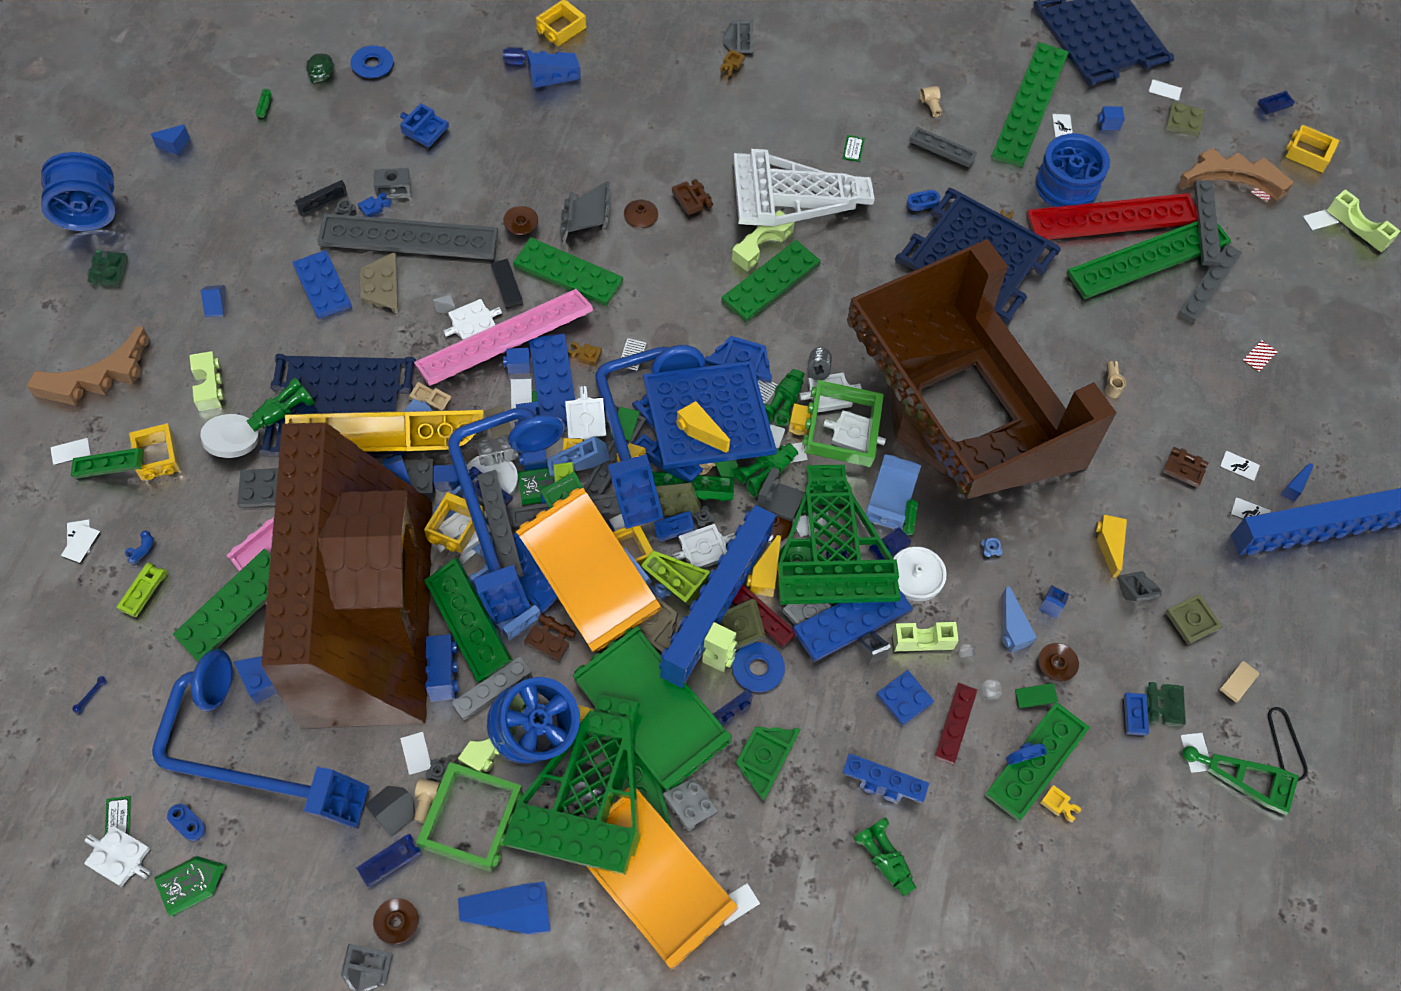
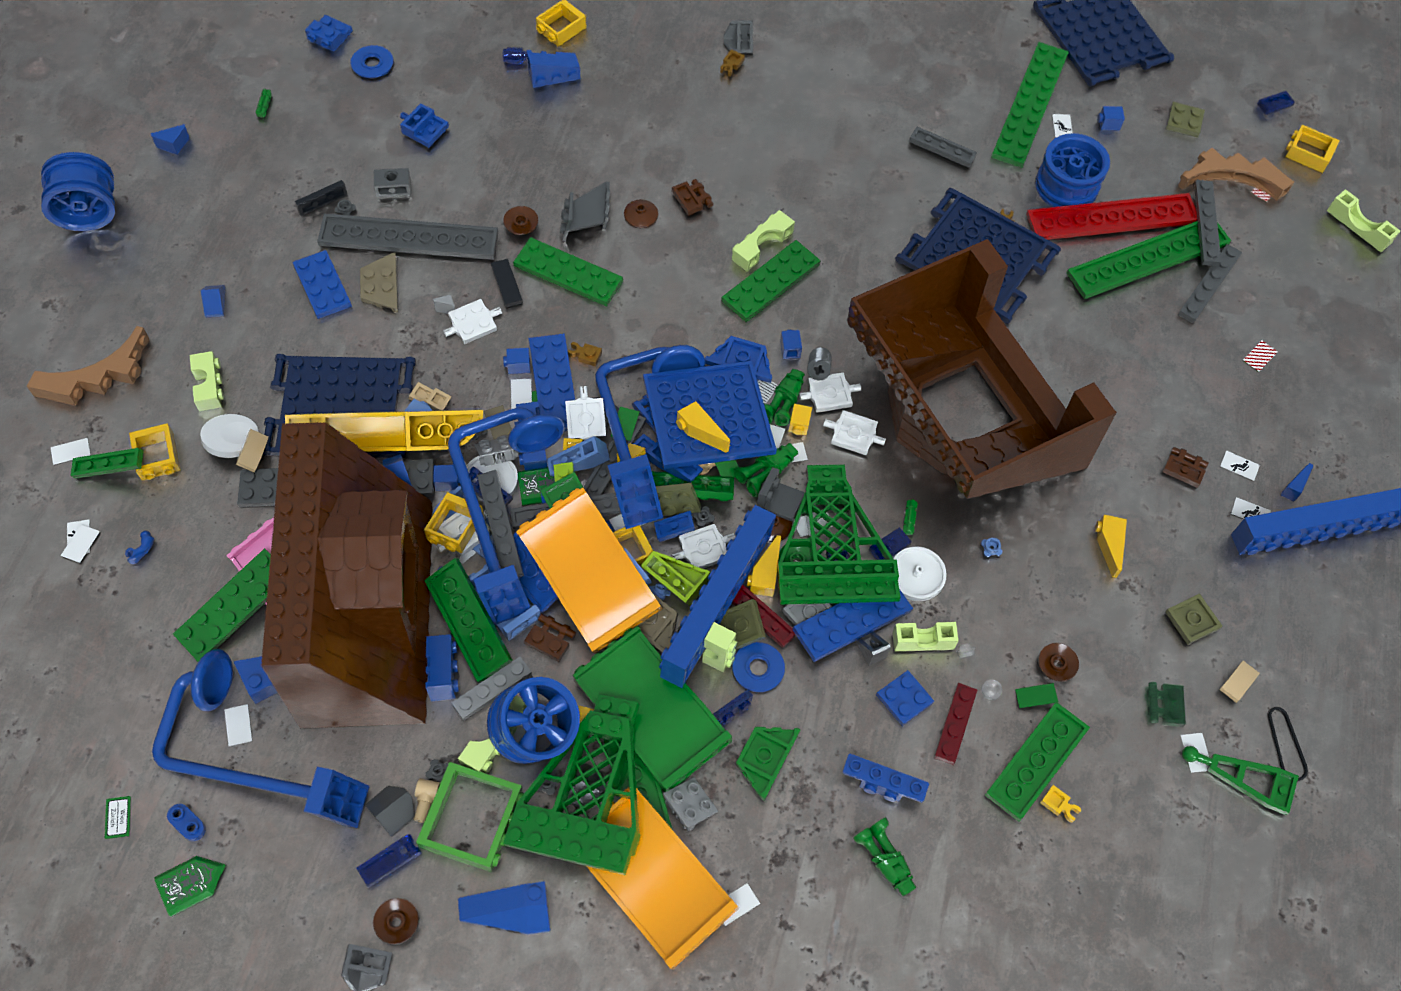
(100, 681): clear blue hinge -> none
(112, 271): clear green plate -> none
(117, 856): white plate -> none
(141, 589): lime plate -> none
(238, 725): none -> white sticker
(252, 450): none -> tan slope
(274, 410): green piece -> none
(319, 67): dark green hair -> none
(328, 32): none -> blue plate
(372, 206): blue plate -> none
(415, 753): white sticker -> none
(502, 337): bright pink plate -> none
(633, 347): white sticker -> none
(758, 197): white wing -> none
(791, 344): none -> blue brick
(847, 394): bright green window -> none
(853, 148): sticker -> none
(891, 491): medium blue panel -> none
(920, 200): blue plate -> none
(931, 97): tan pin -> none
(1015, 627): medium blue slope -> none
(1026, 752): blue plate -> none
(1054, 602): blue slope -> none
(1115, 381): tan pin -> none
(1136, 714): blue plate -> none
(1138, 587): dark grey slope -> none
(1165, 89): white sticker -> none
(1320, 219): white sticker -> none

